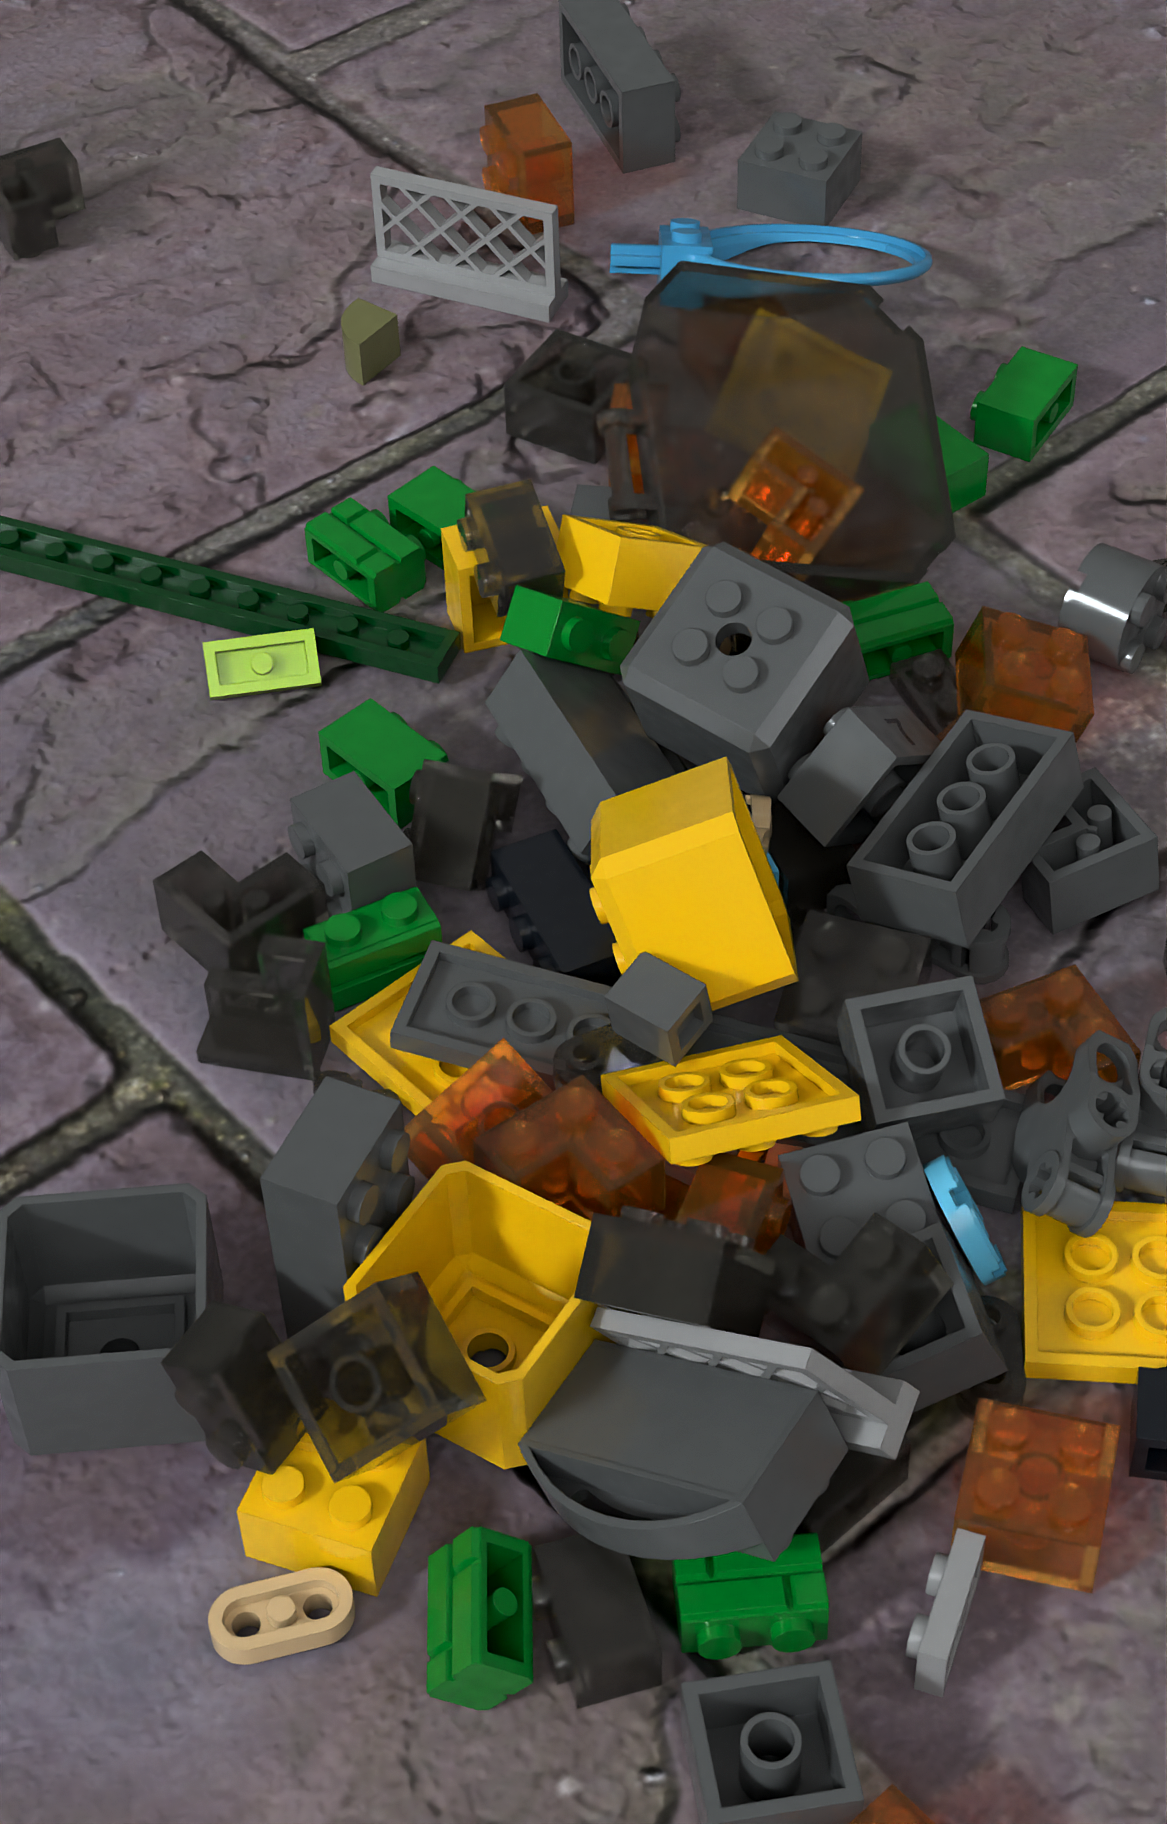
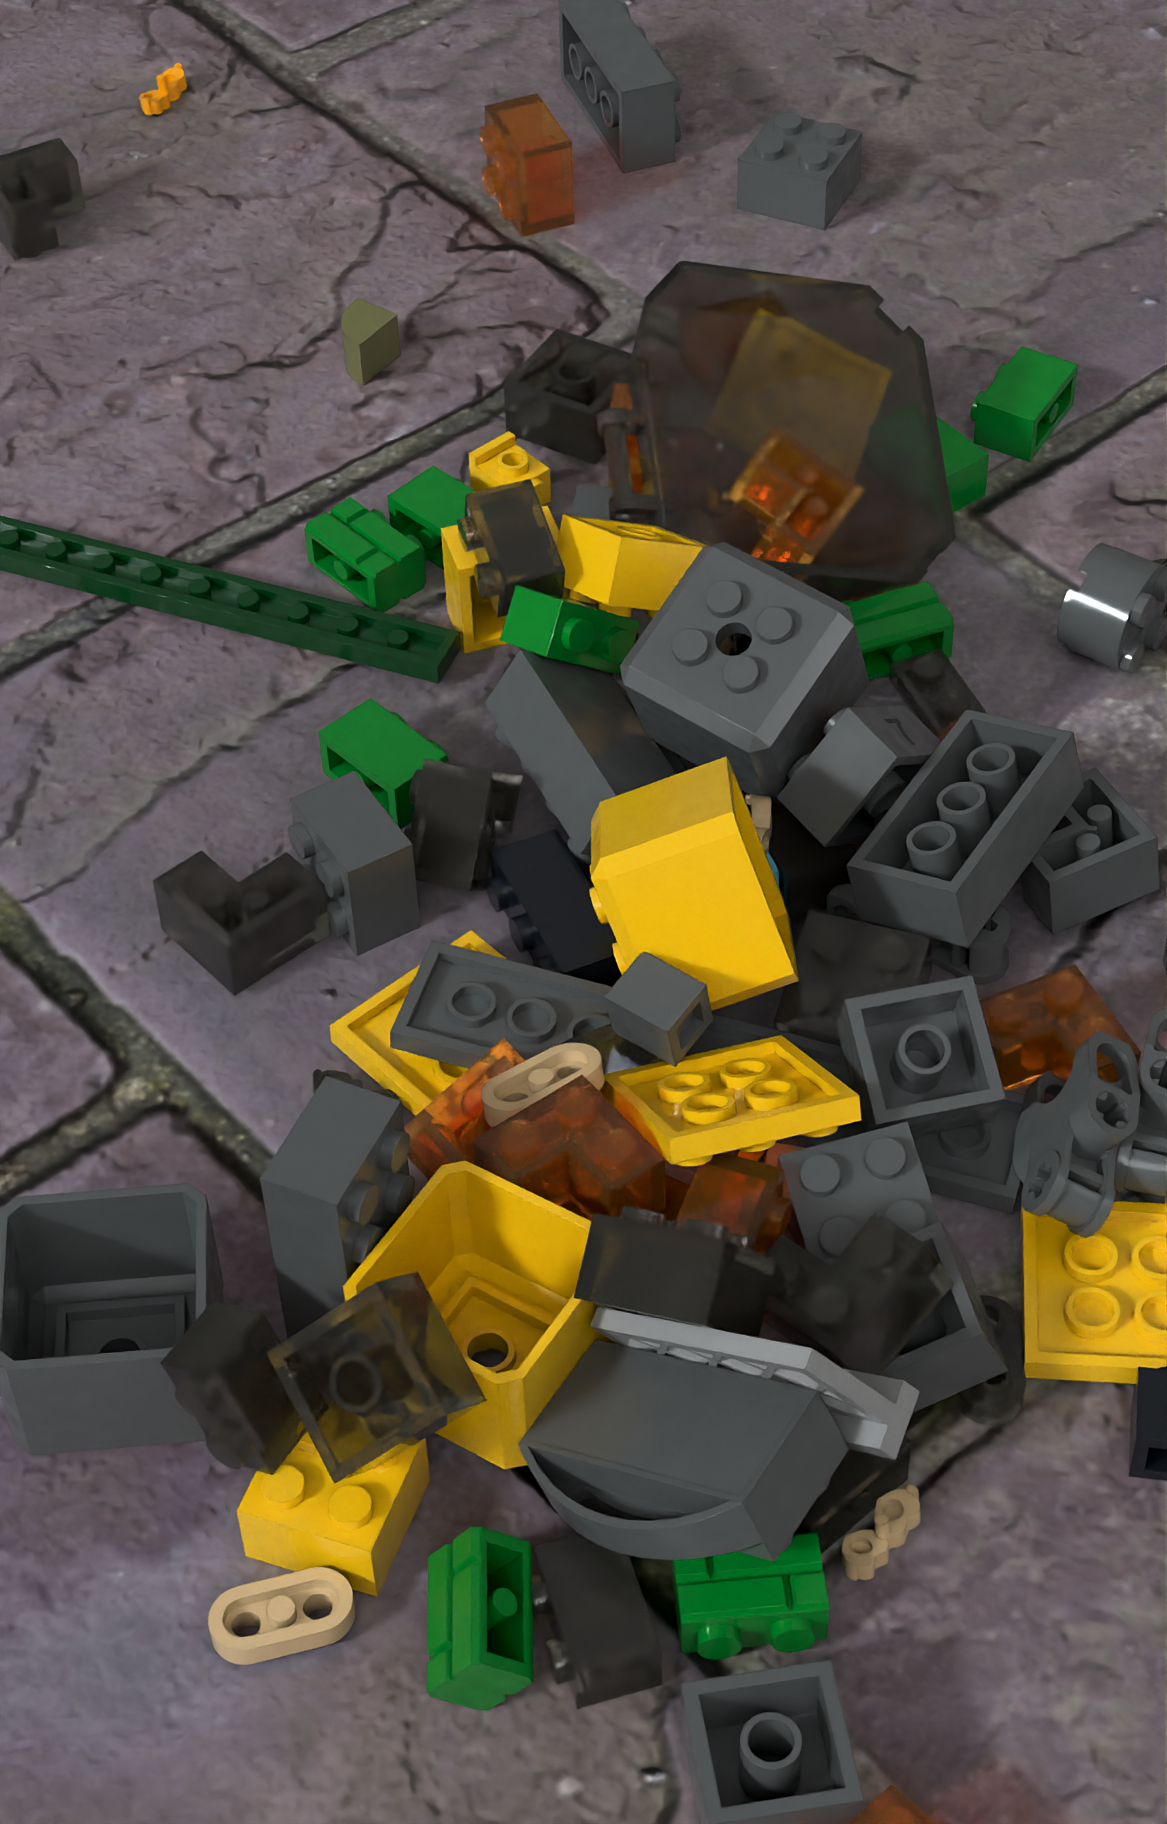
(169, 89): none -> light orange piece
(262, 664): lime plate -> none
(271, 1018): clear smoke panel -> none
(375, 944): green brick -> none
(467, 275): light grey fence -> none
(506, 463): none -> yellow brick
(538, 1077): none -> tan plate
(689, 242): dark azure brick -> none
(893, 1518): none -> tan piece
(937, 1637): light grey plate -> none
(965, 1219): medium azure tile -> none
(1025, 672): clear orange brick -> none
(1037, 1492): clear orange brick -> none

